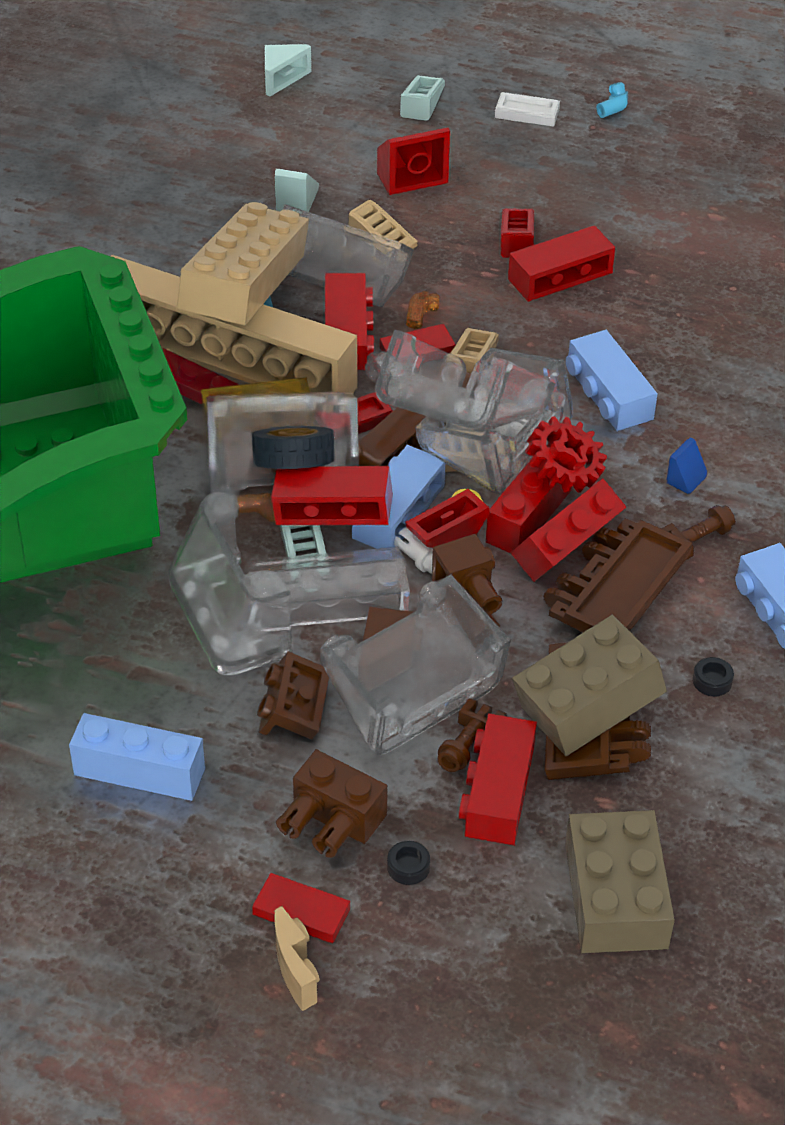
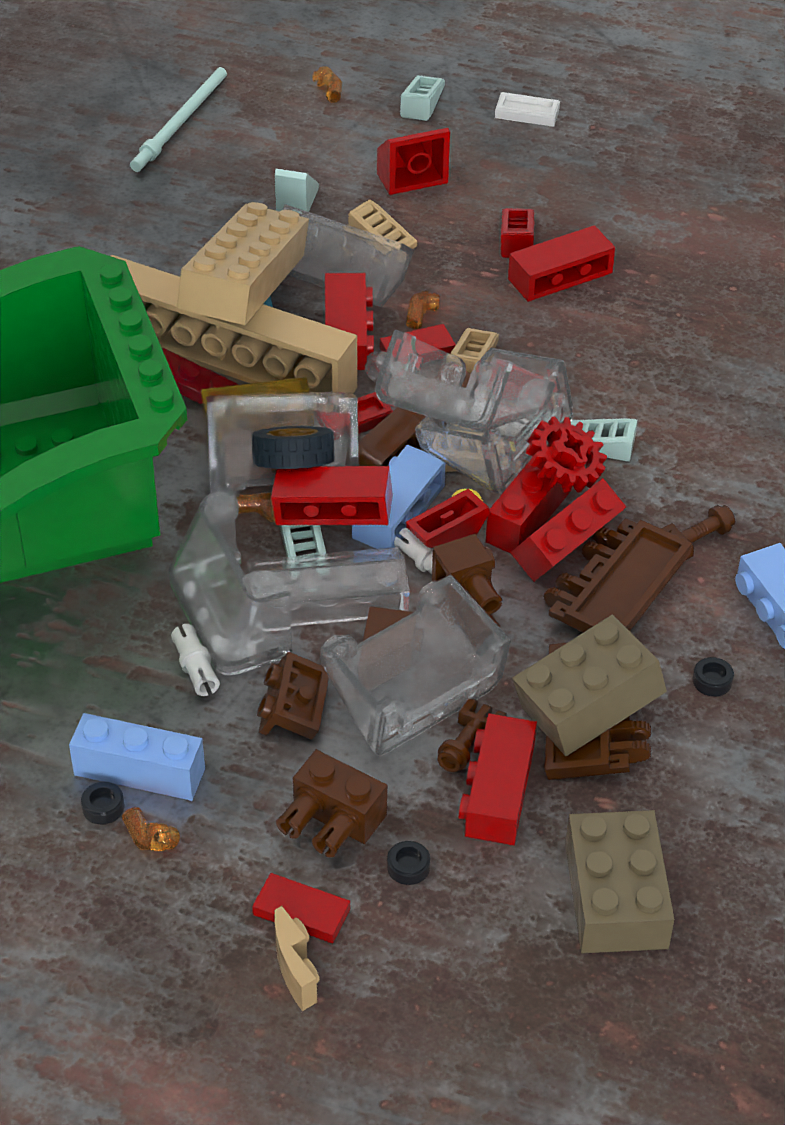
(102, 803): none -> black tile
(149, 835): none -> clear orange arm
(152, 147): none -> light aqua bar
(195, 660): none -> white pin
(285, 65): light aqua slope -> none
(332, 81): none -> clear orange arm
(611, 380): light blue brick -> none
(615, 434): none -> light aqua slope
(617, 100): medium azure arm -> none
(686, 467): blue slope -> none

